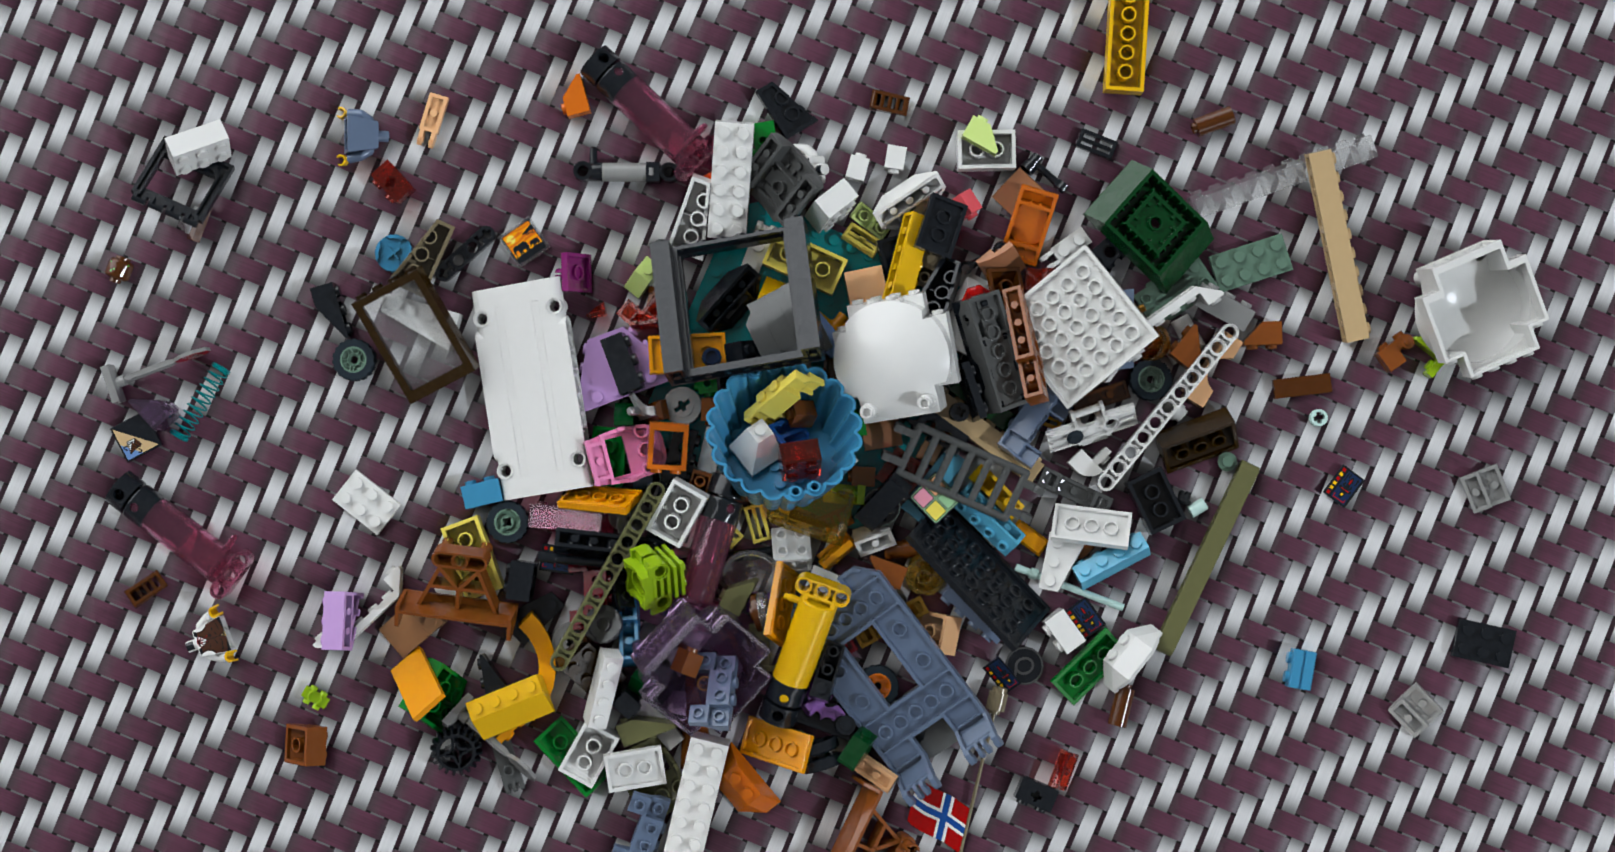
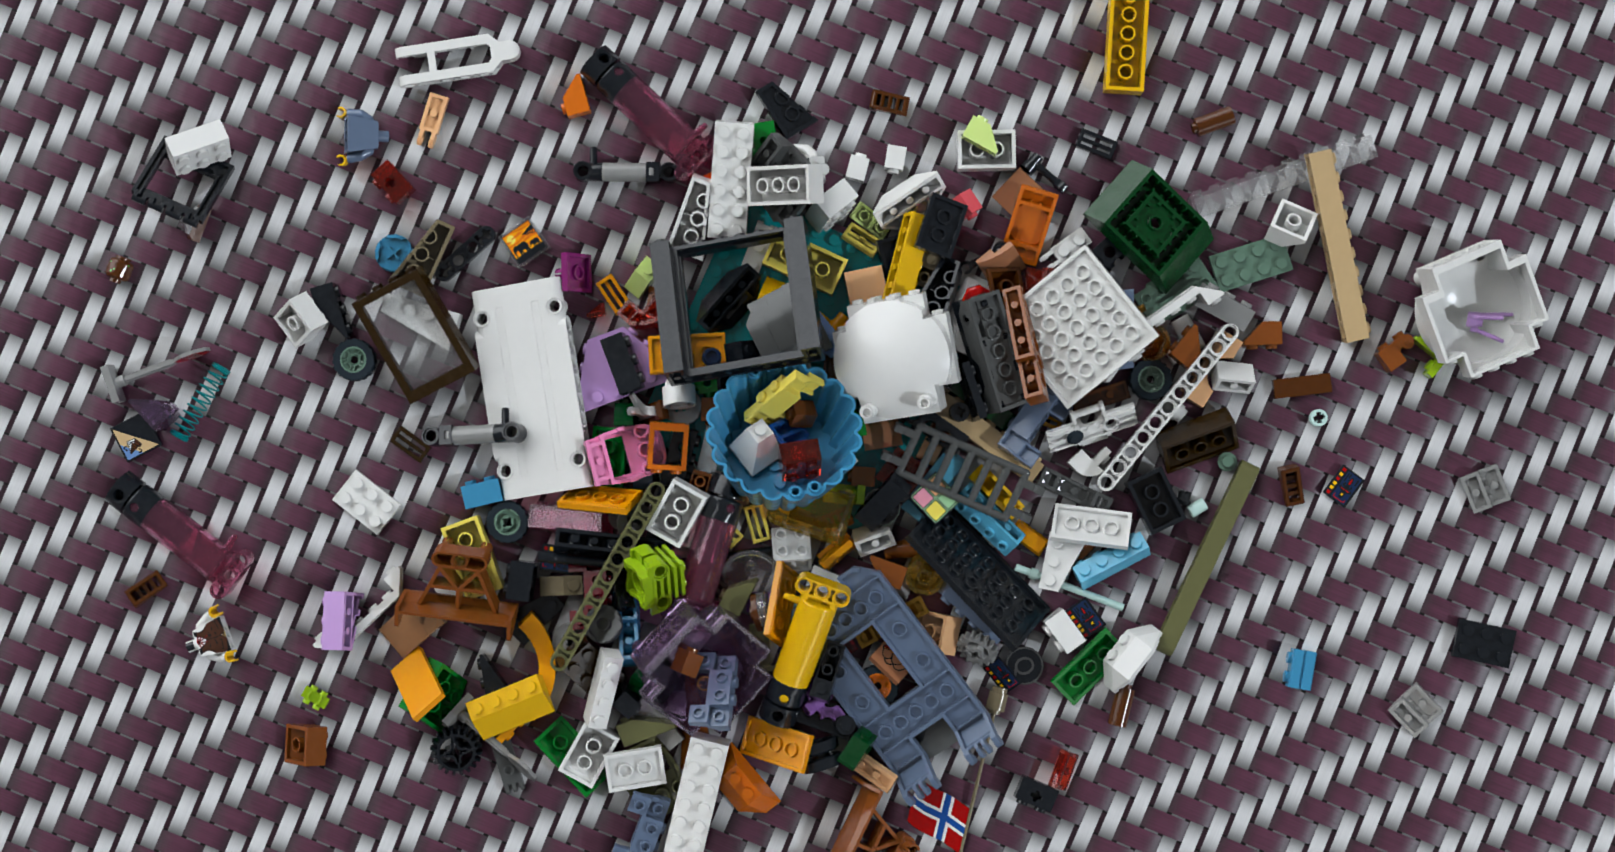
(300, 319): none -> white brick
(423, 453): none -> dark brown tile
(475, 434): none -> piece
(501, 53): none -> white piece
(561, 585): none -> dark tan slope
(605, 281): none -> light orange tile
(678, 396): none -> white piece
(785, 184): none -> white brick
(888, 663): none -> nougat tile
(977, 648): none -> light grey gear
(1232, 377): none -> white brick
(1284, 485): none -> reddish brown slope
(1290, 224): none -> white slope
(1476, 319): none -> lavender plant

